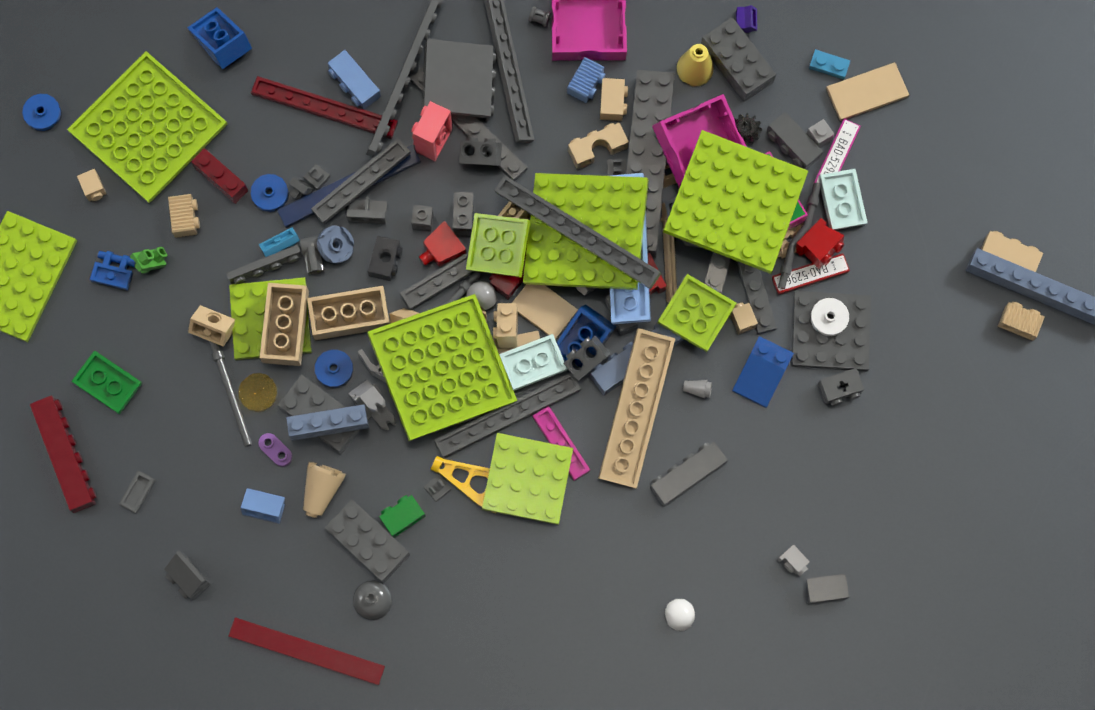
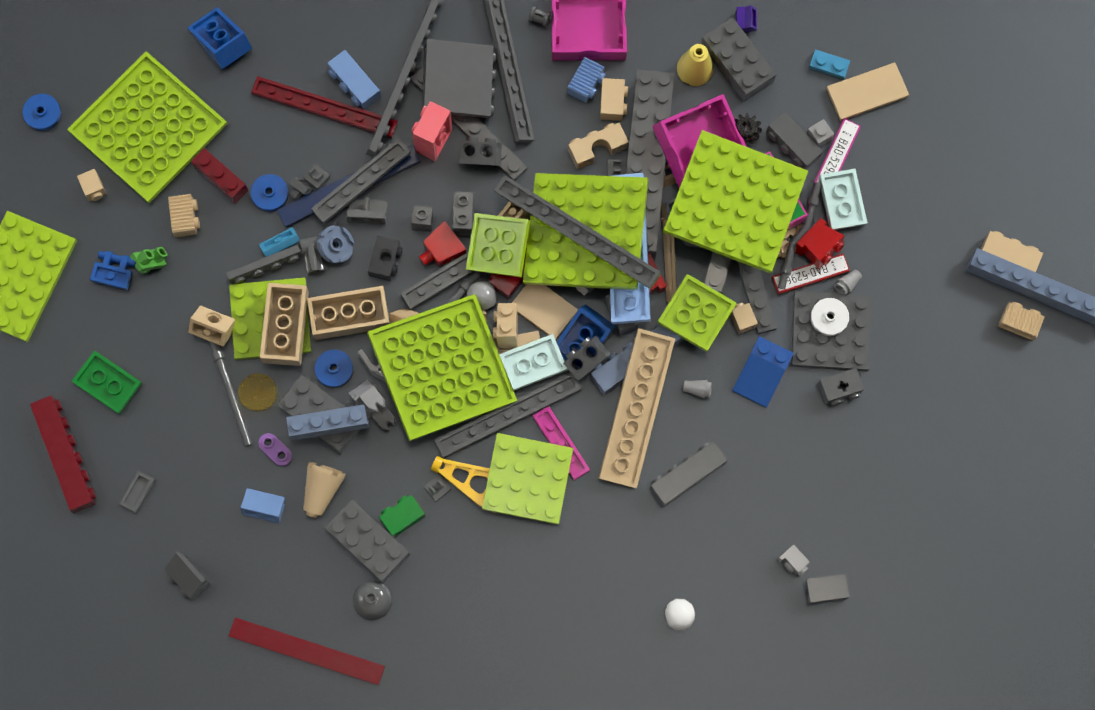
(848, 282): none -> light grey cone

